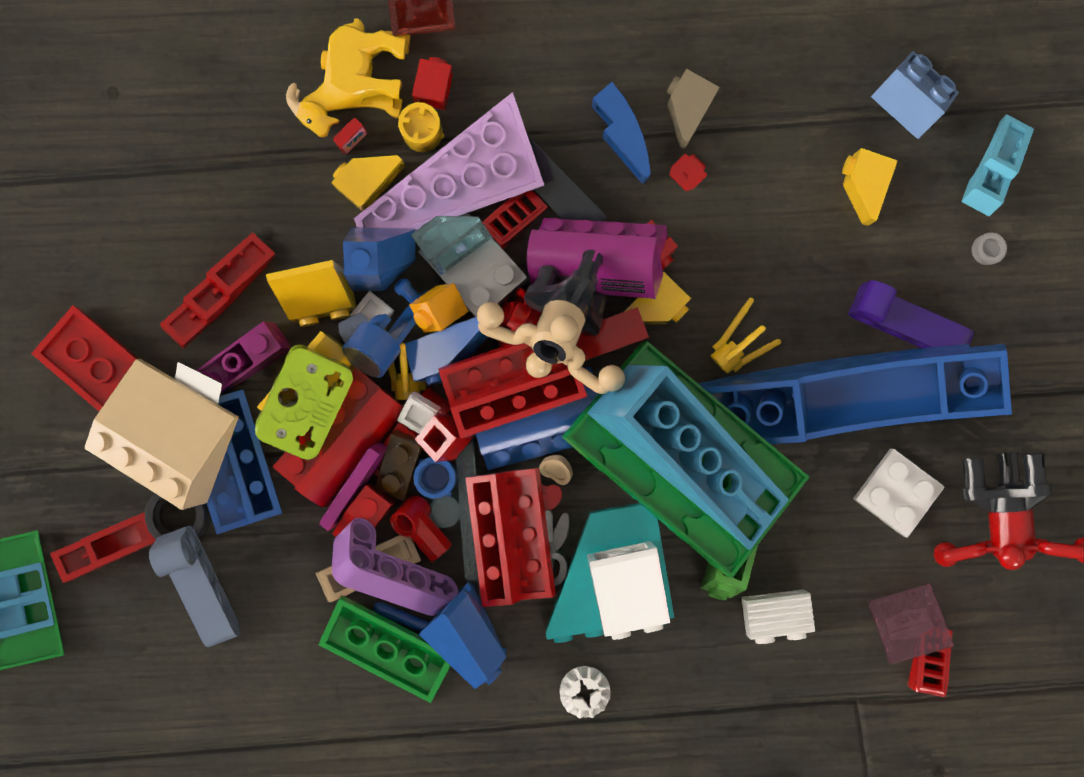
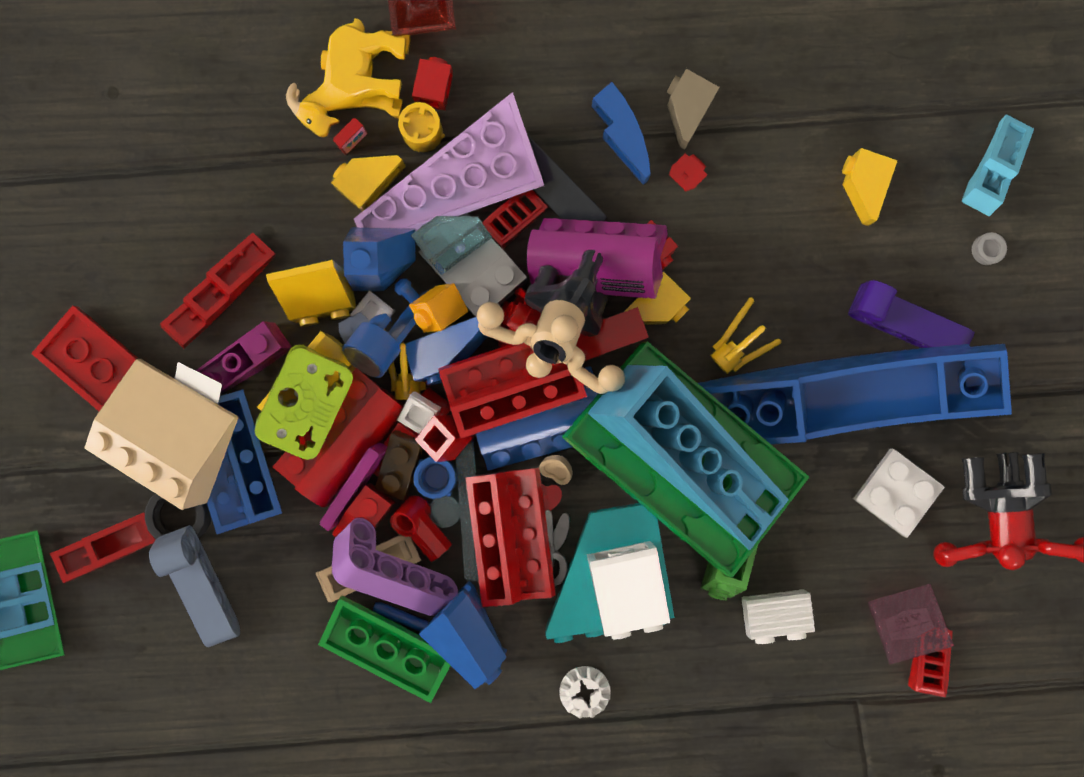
(916, 94): medium blue slope -> none

